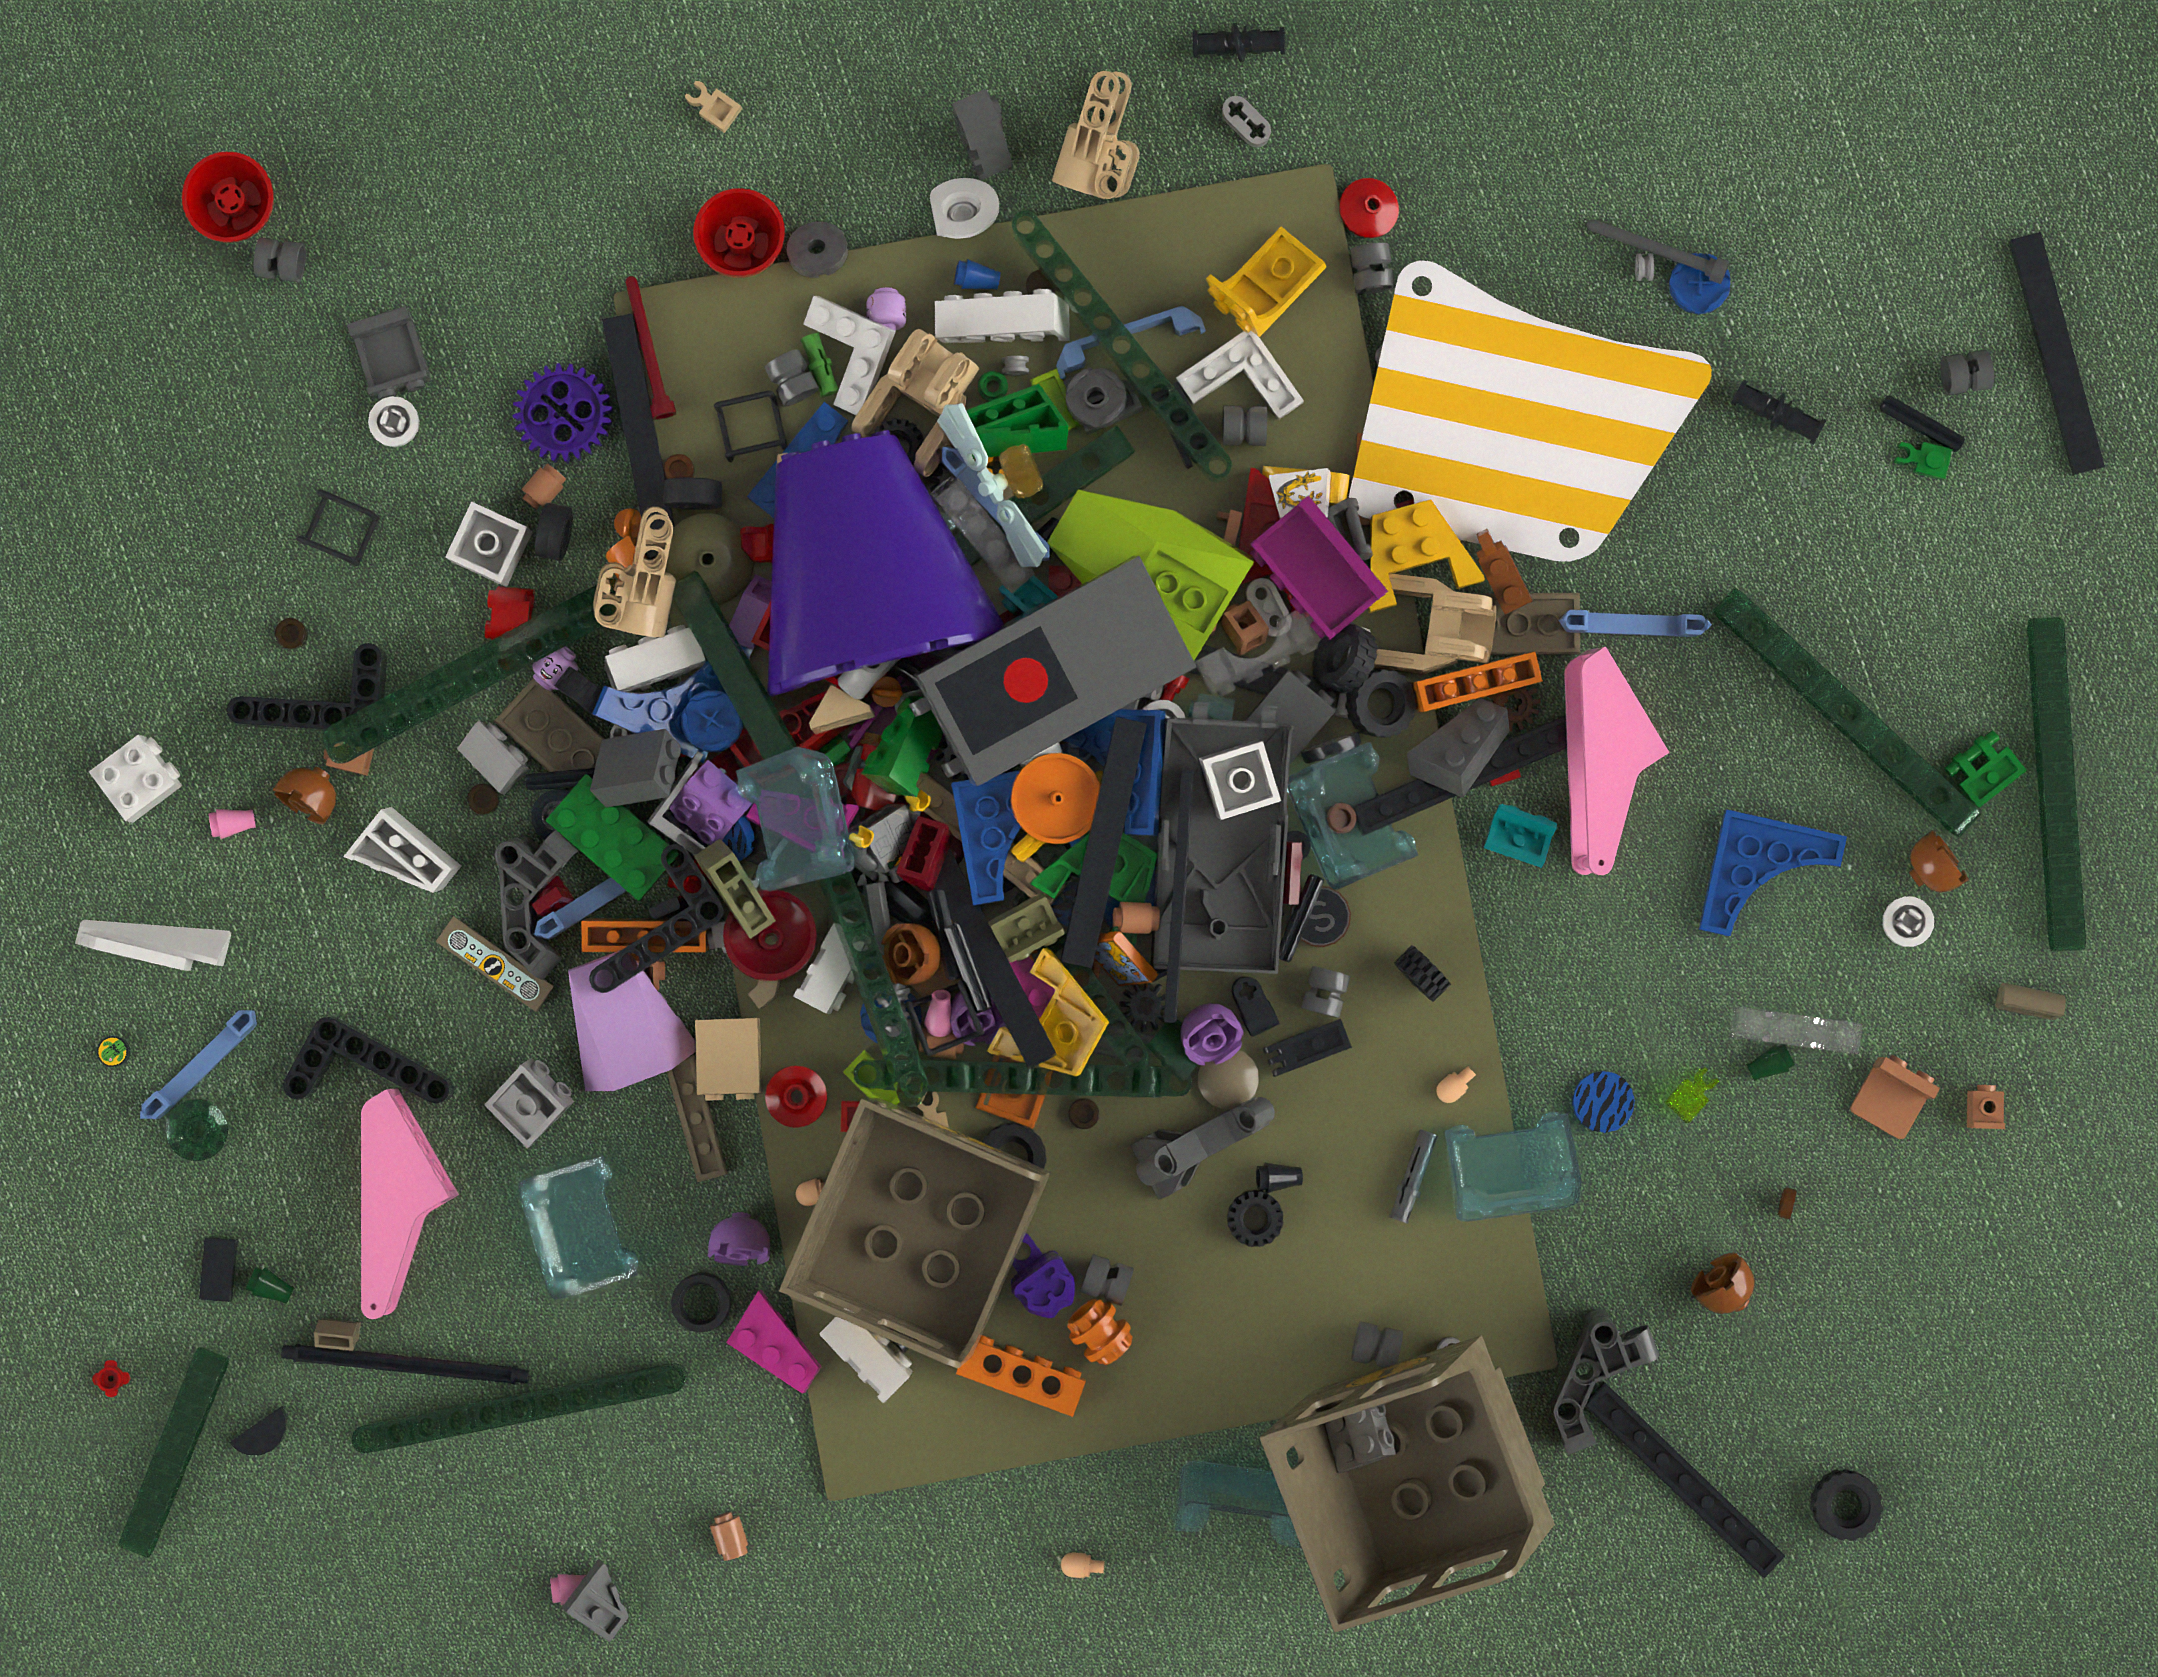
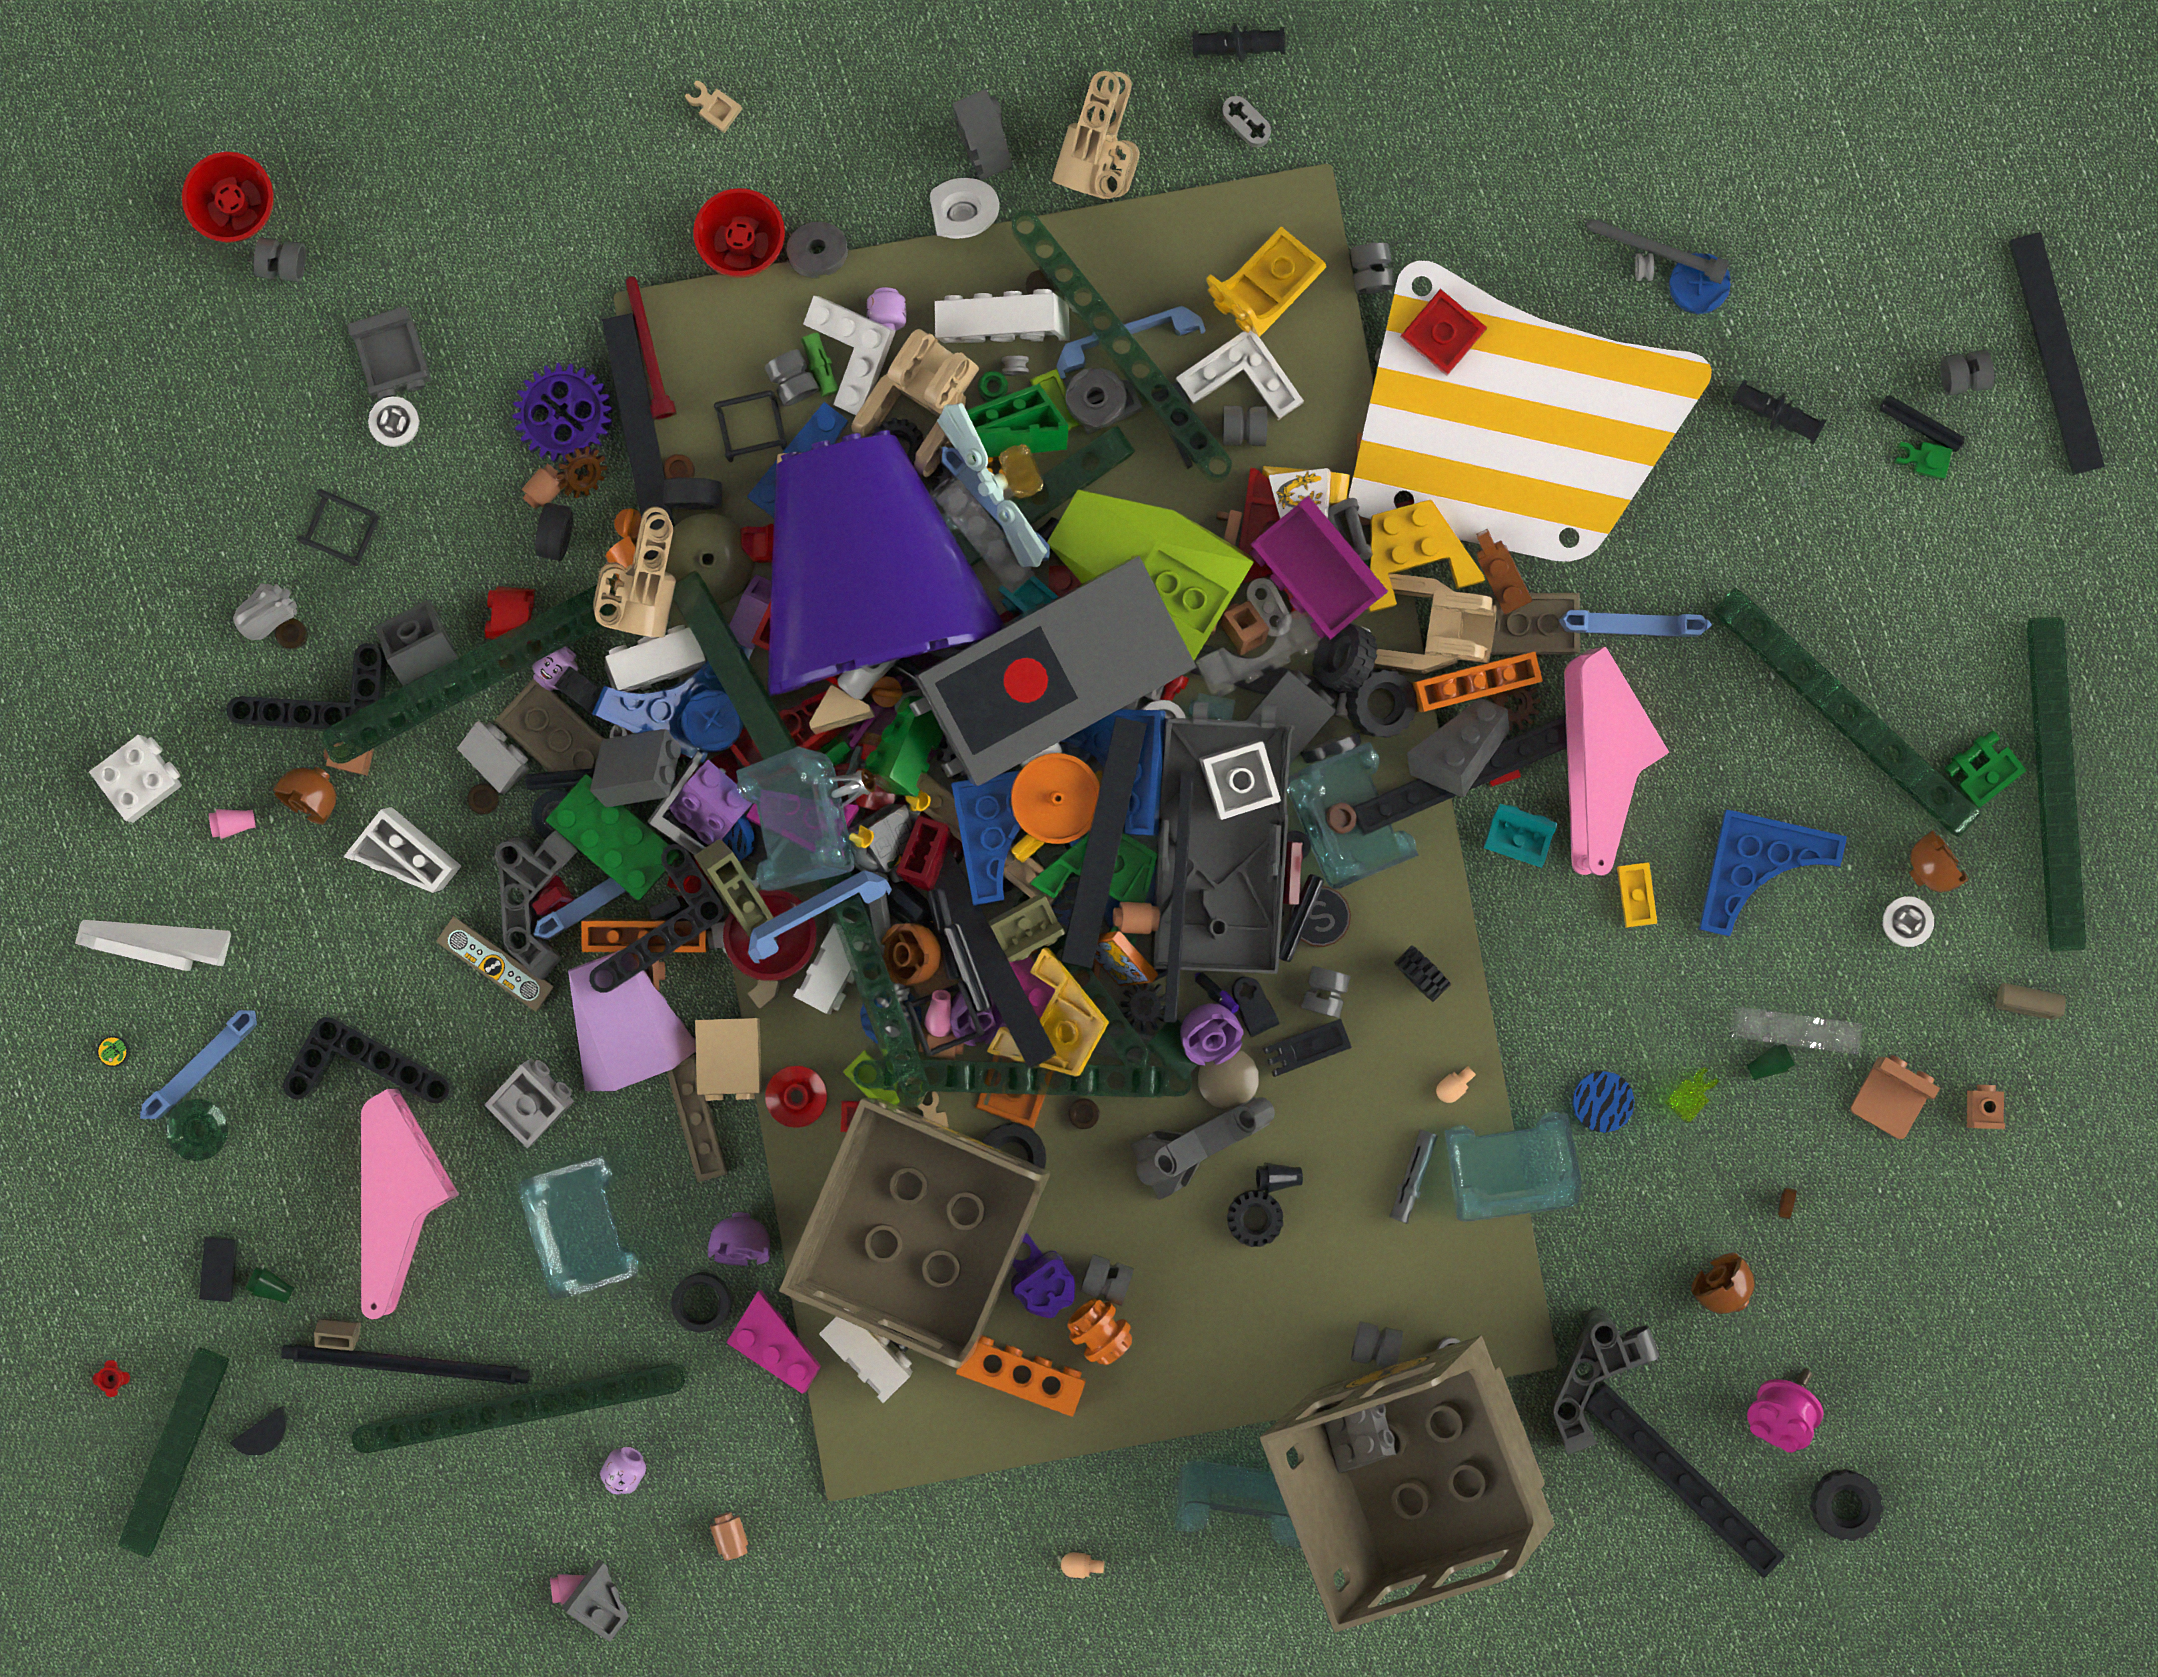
(264, 611): none -> light grey piece
(415, 642): none -> dark grey slope
(489, 544): white brick -> none
(586, 481): none -> reddish brown gear
(623, 1470): none -> lavender head
(809, 1192): light nougat cylinder -> none
(862, 783): none -> flat silver piece
(866, 883): none -> medium blue piece
(976, 276): blue cone -> none
(1215, 992): none -> black piece
(1358, 215): red dish -> none
(1443, 332): none -> red tile
(1637, 895): none -> yellow plate
(1786, 1413): none -> dark pink wheel

